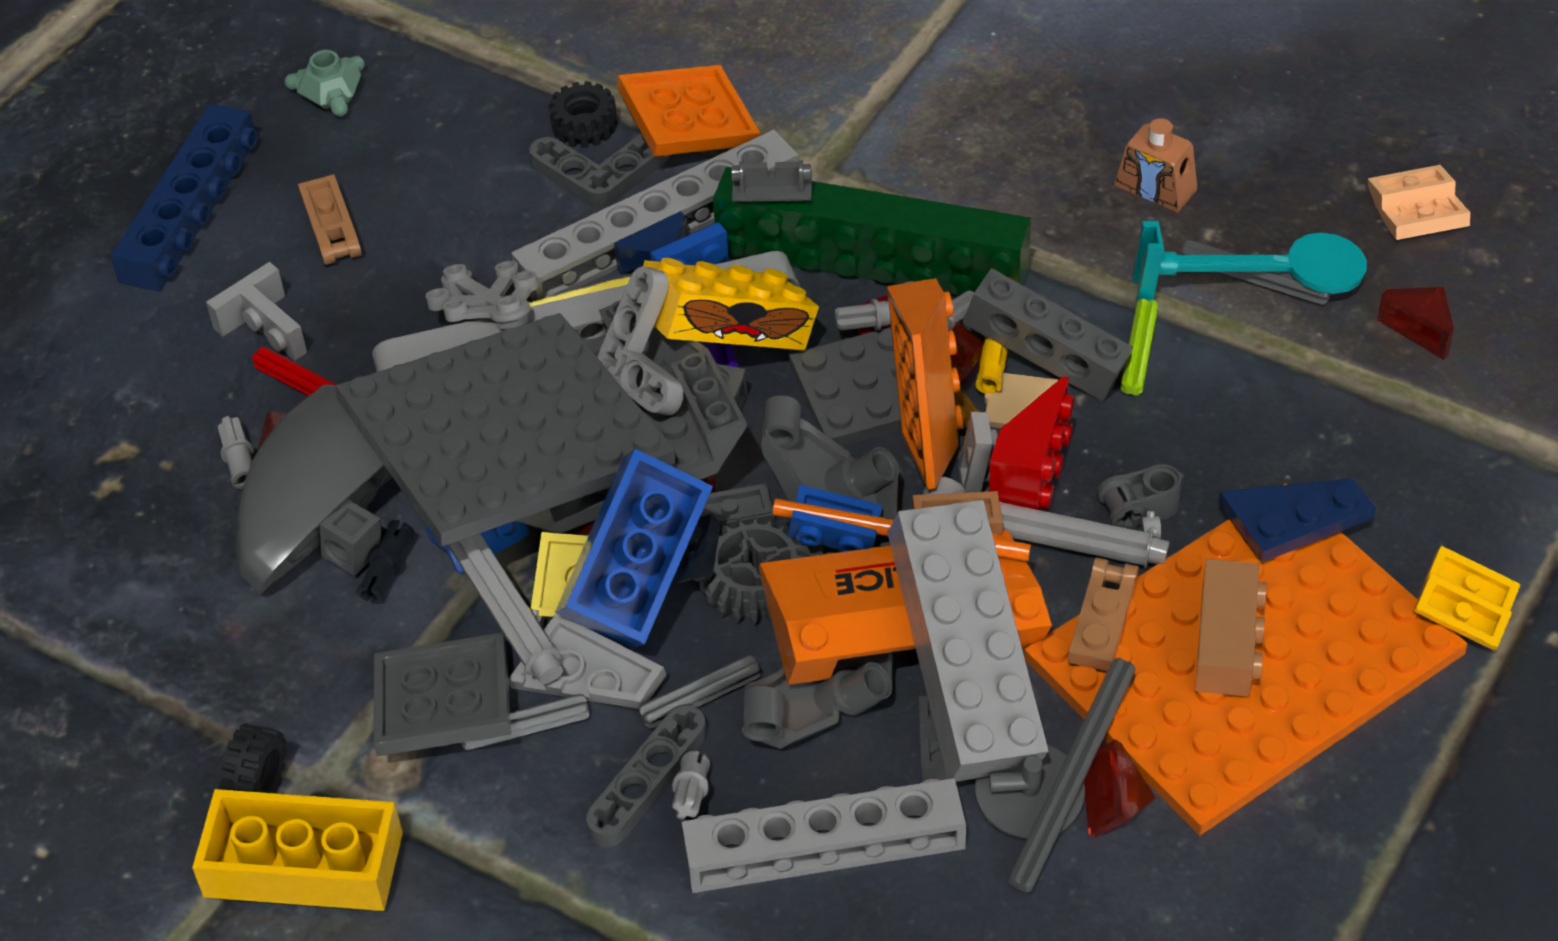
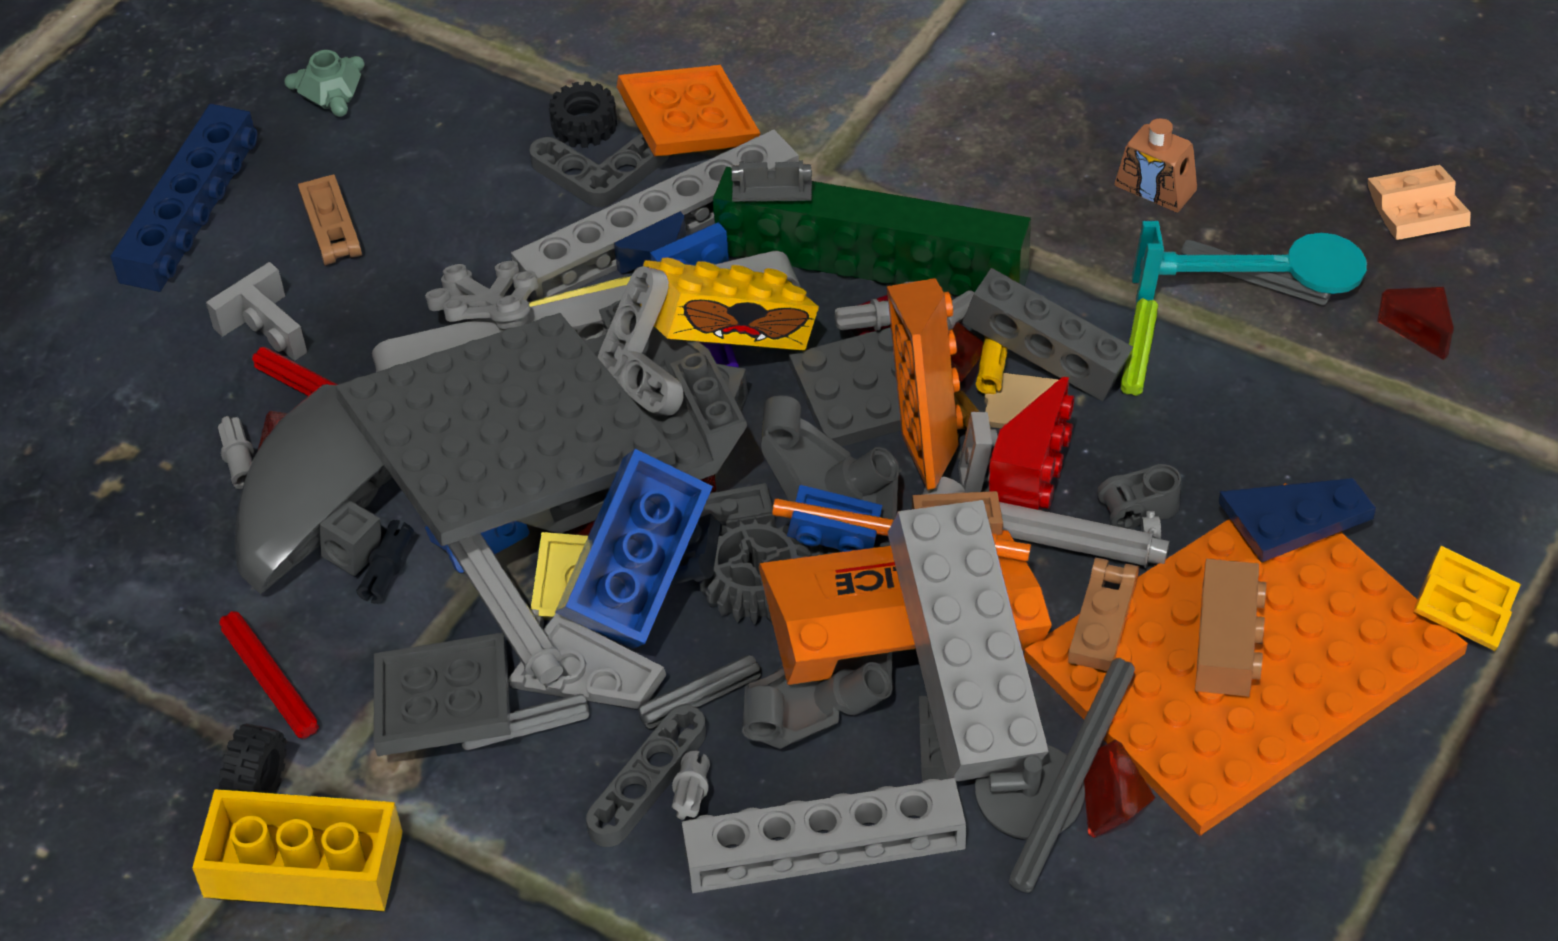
(269, 675): none -> red axle

